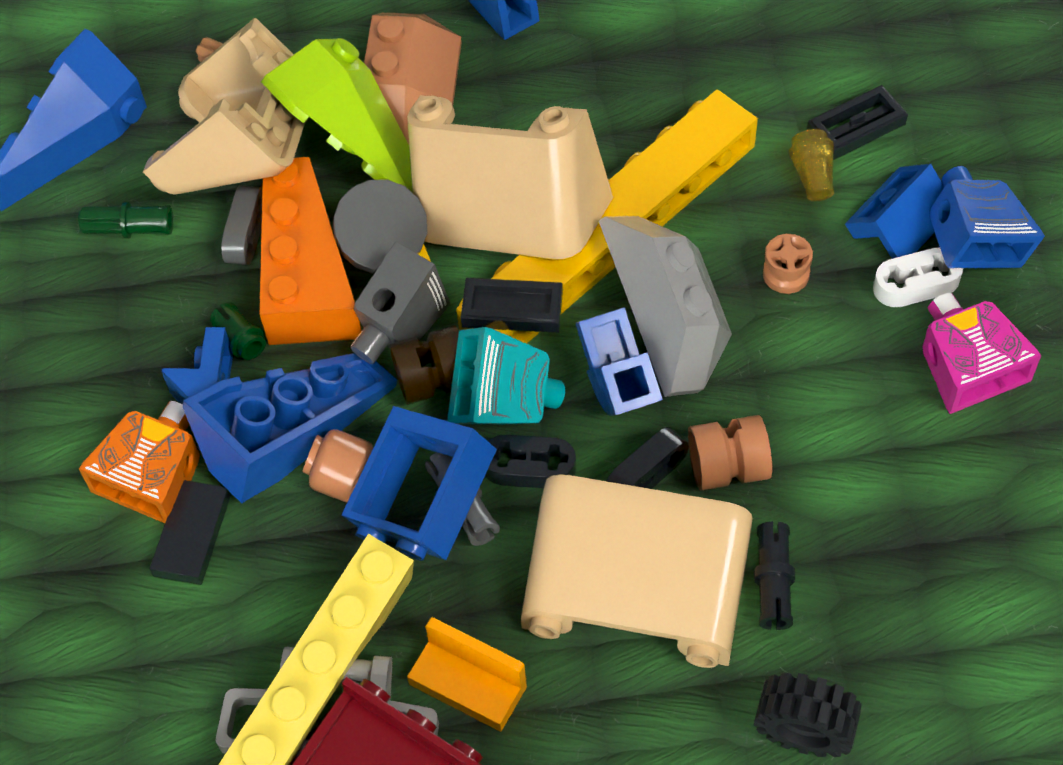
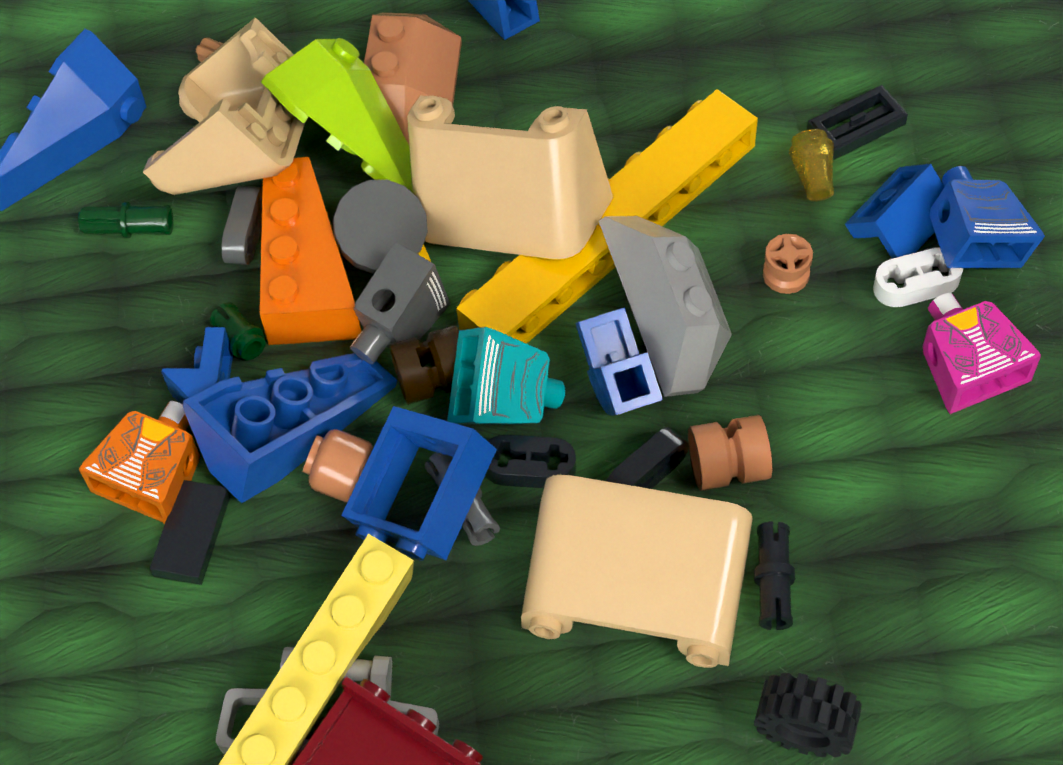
(468, 675): light orange panel -> none
(512, 305): black tile -> none

